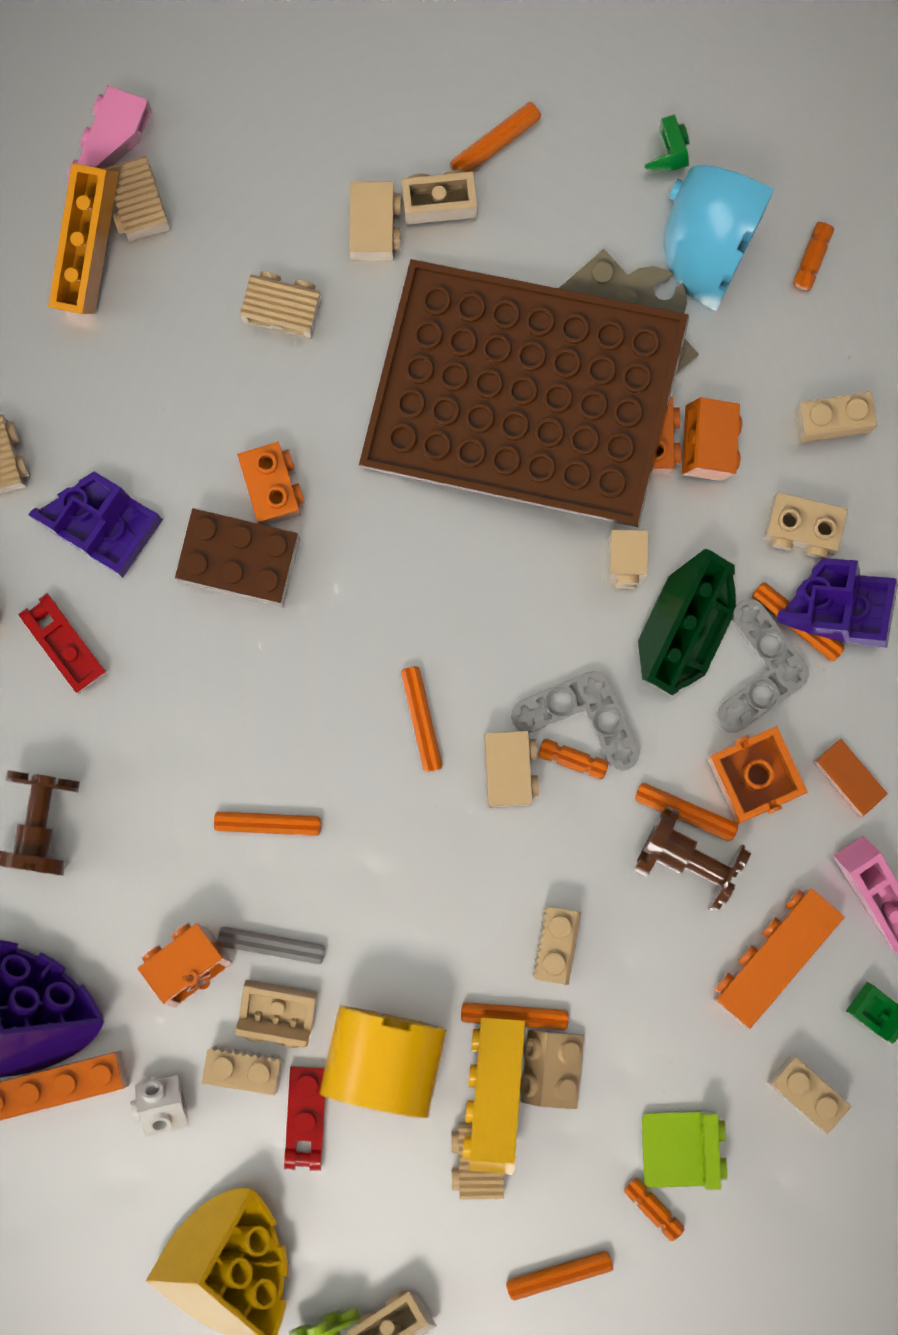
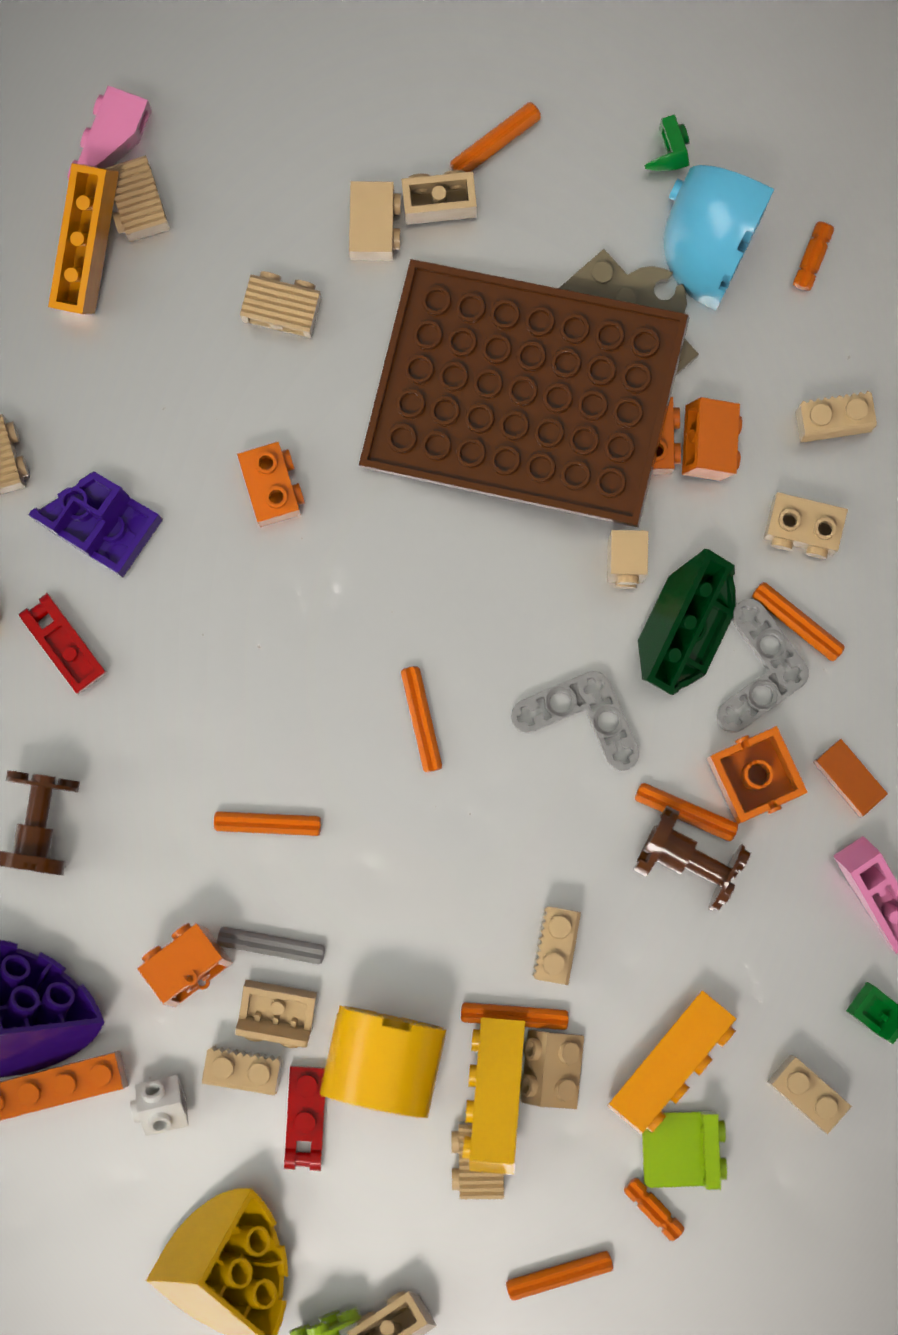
(237, 557): reddish brown brick -> none
(509, 769): tan brick -> none
(573, 759): orange axle -> none
(672, 1062): none -> light orange brick
(778, 957): orange brick -> none
(843, 604): dark purple slope -> none

